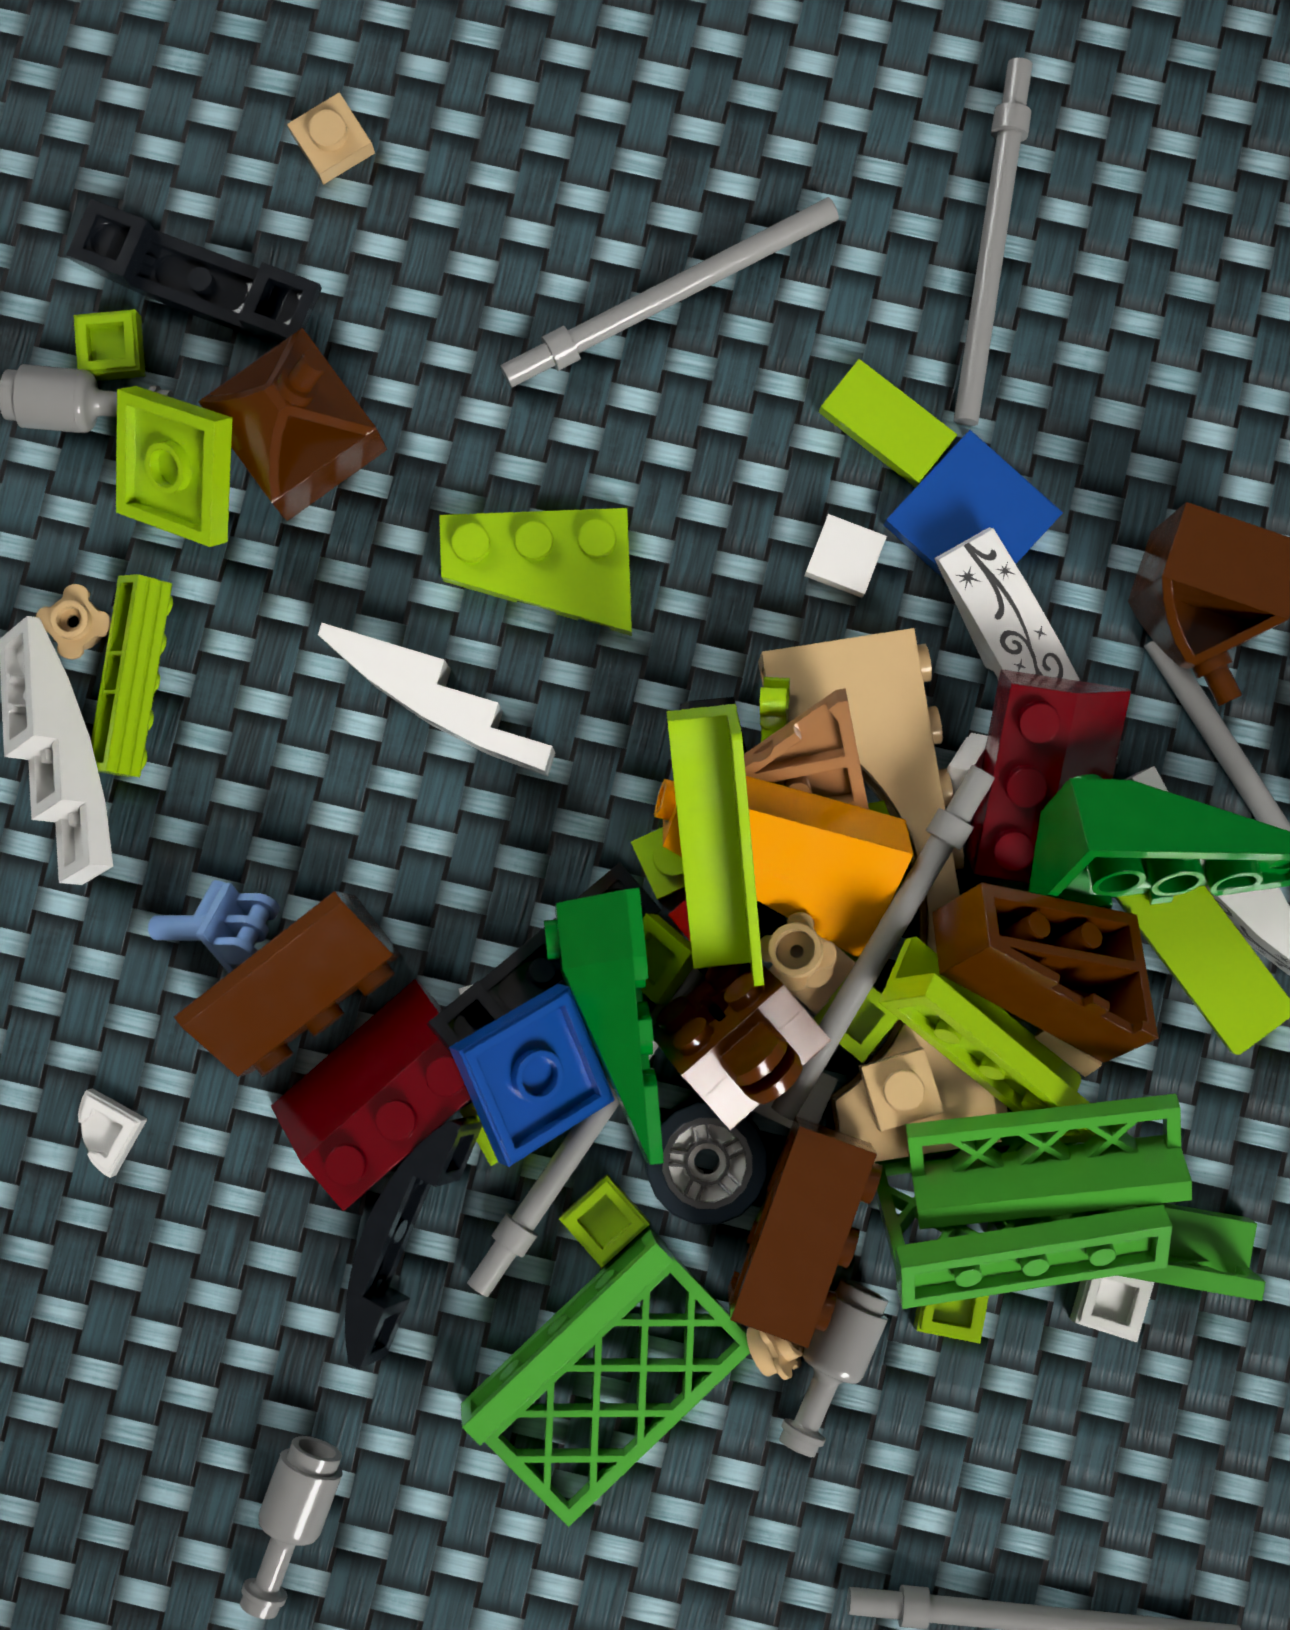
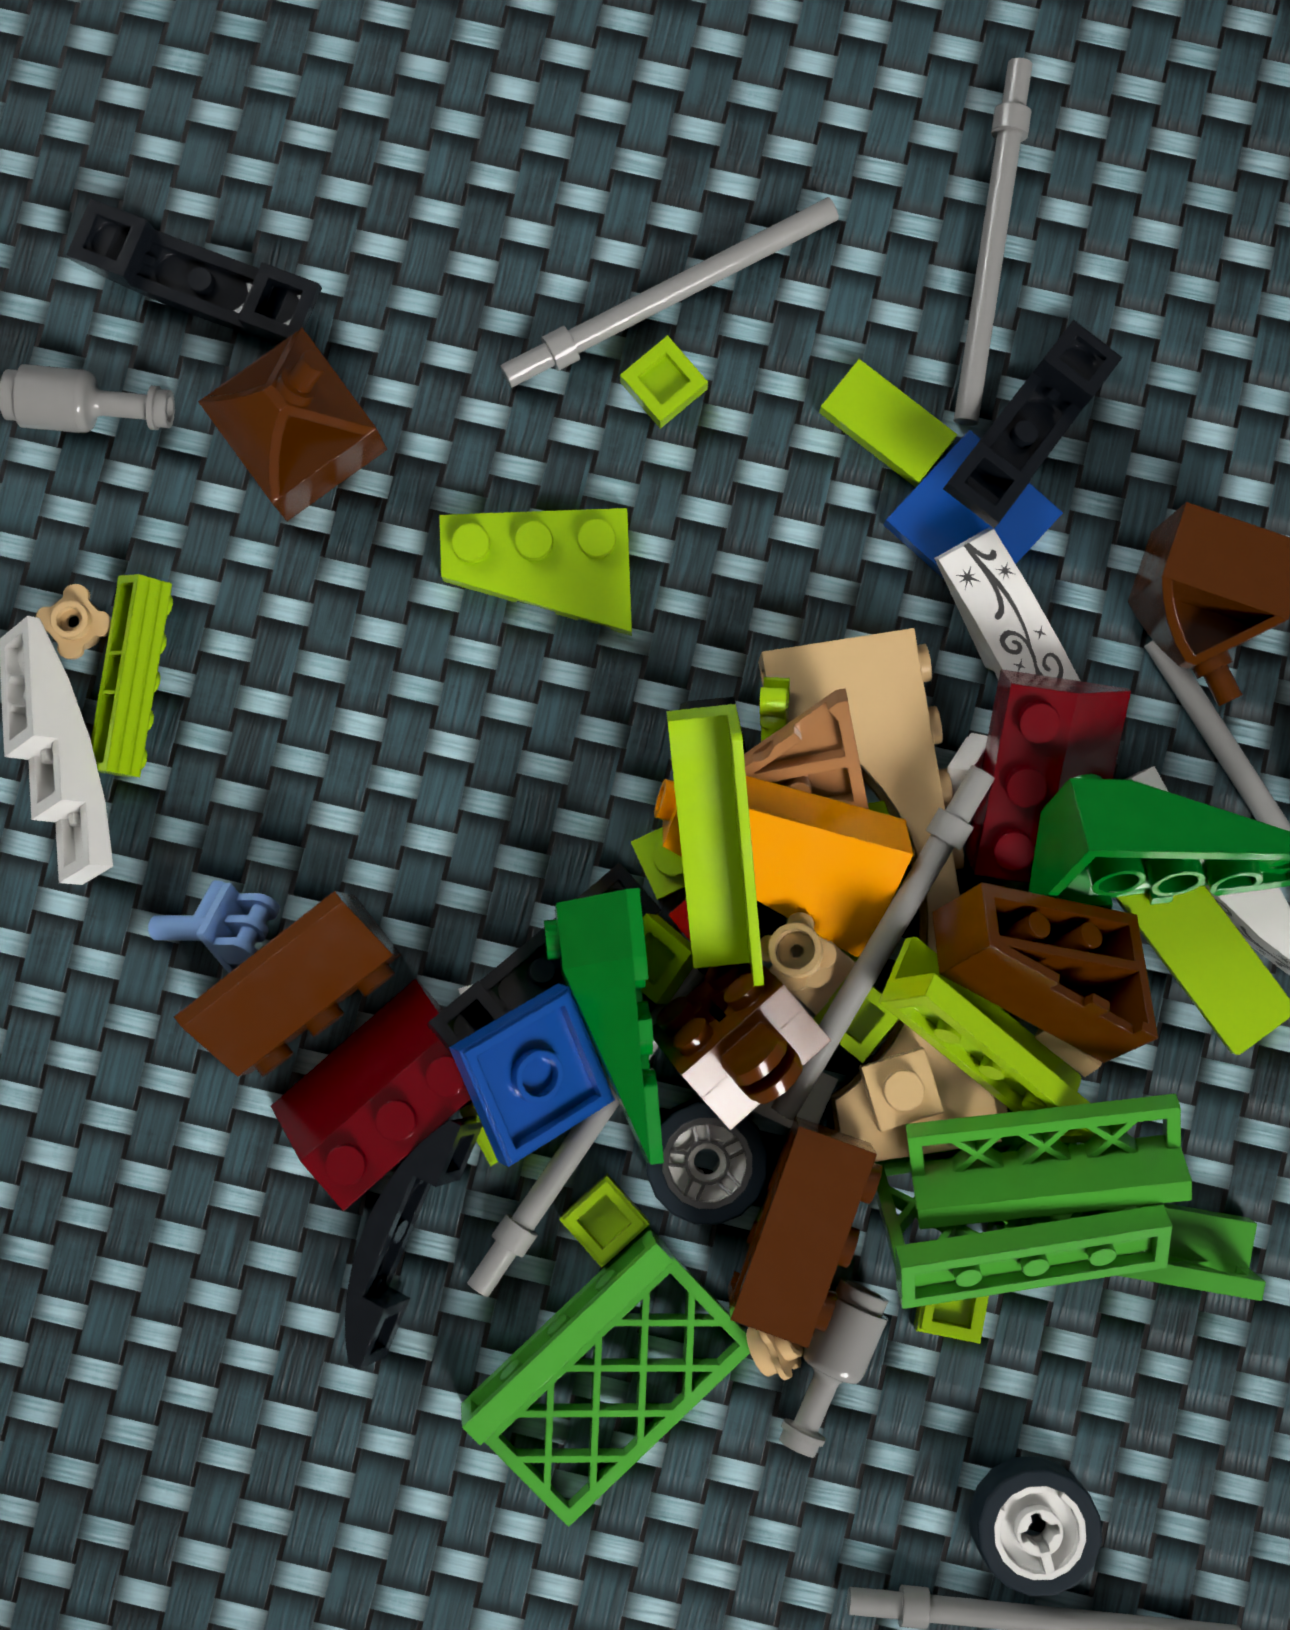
(107, 1130): white tile -> none
(110, 344): lime tile -> none
(173, 465): lime plate -> none
(292, 1516): light grey piece -> none
(331, 138): tan plate -> none
(420, 686): white slope -> none
(663, 382): none -> lime plate
(845, 556): white tile -> none
(1003, 1511): none -> wheel
(1032, 424): none -> black slope
(1113, 1305): white tile -> none

